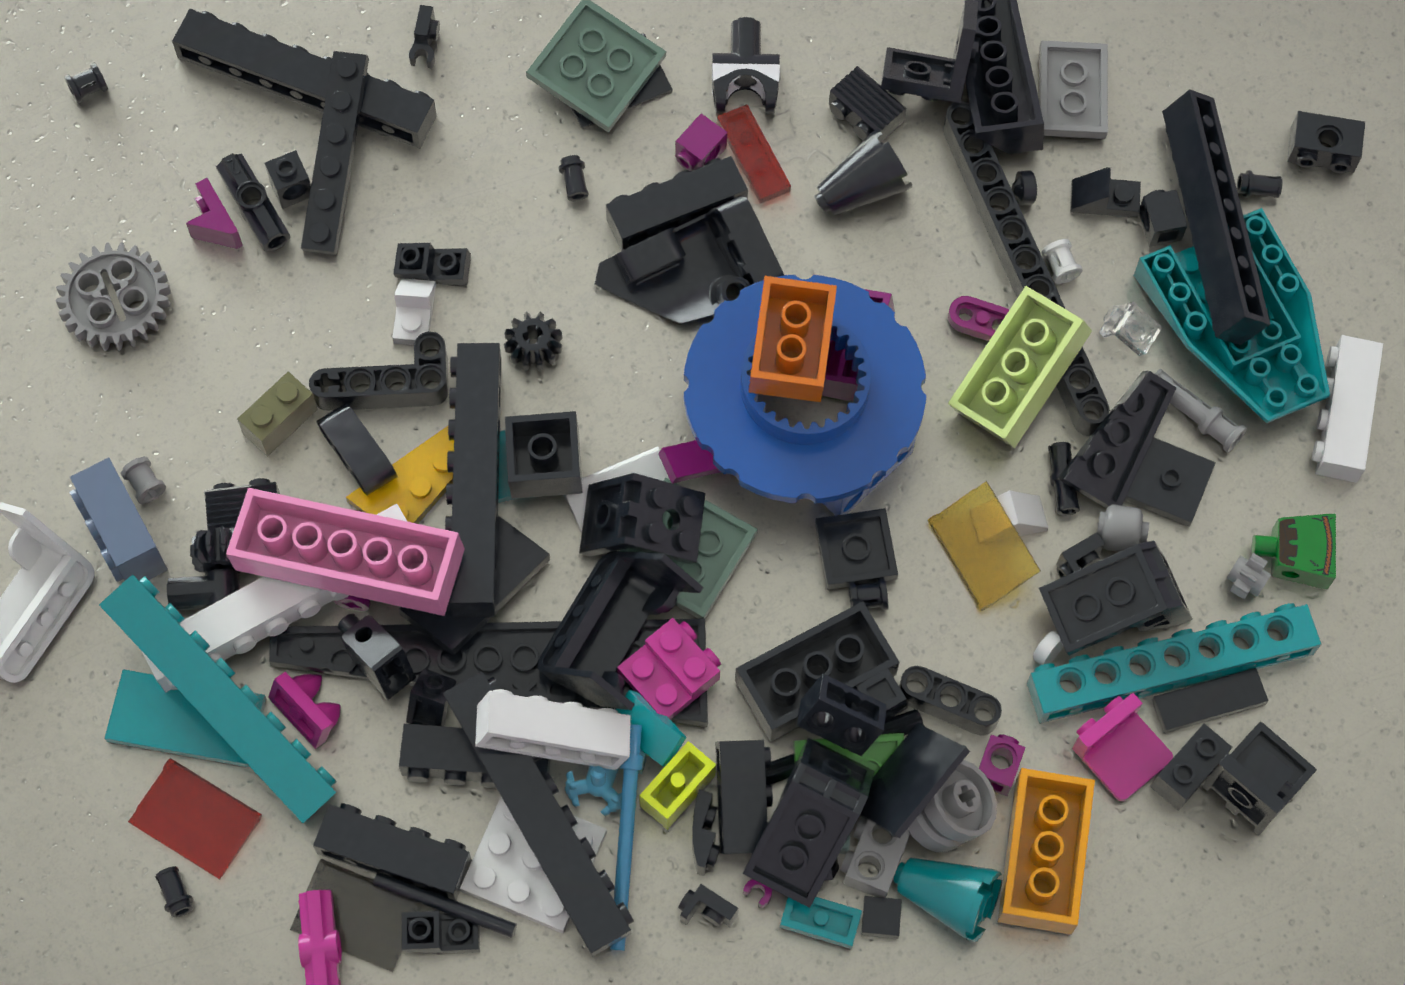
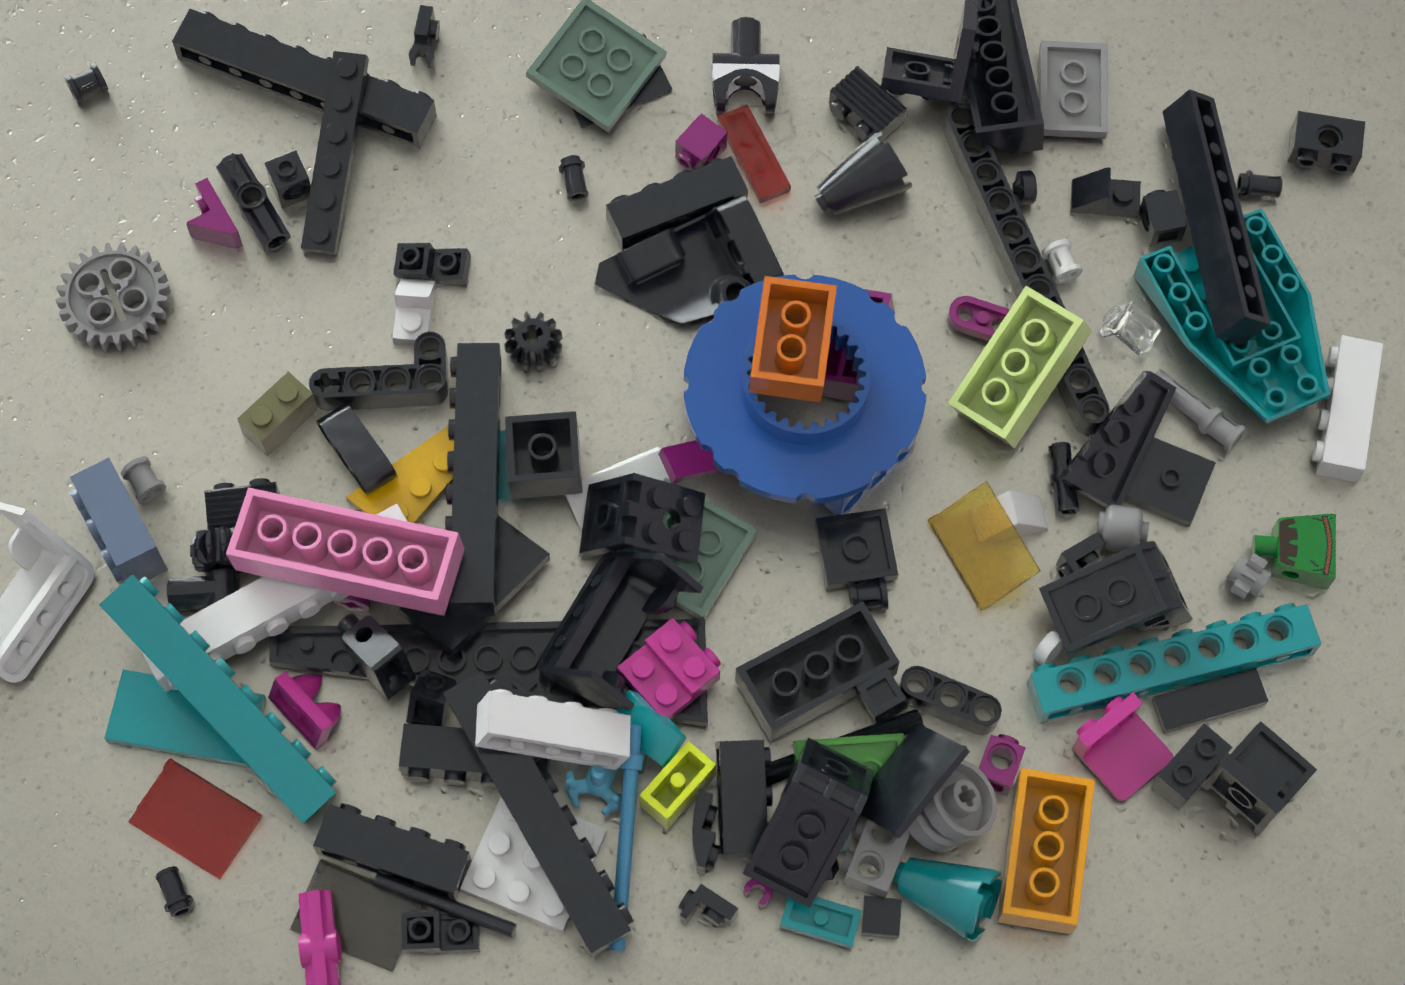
(842, 715): black brick -> none

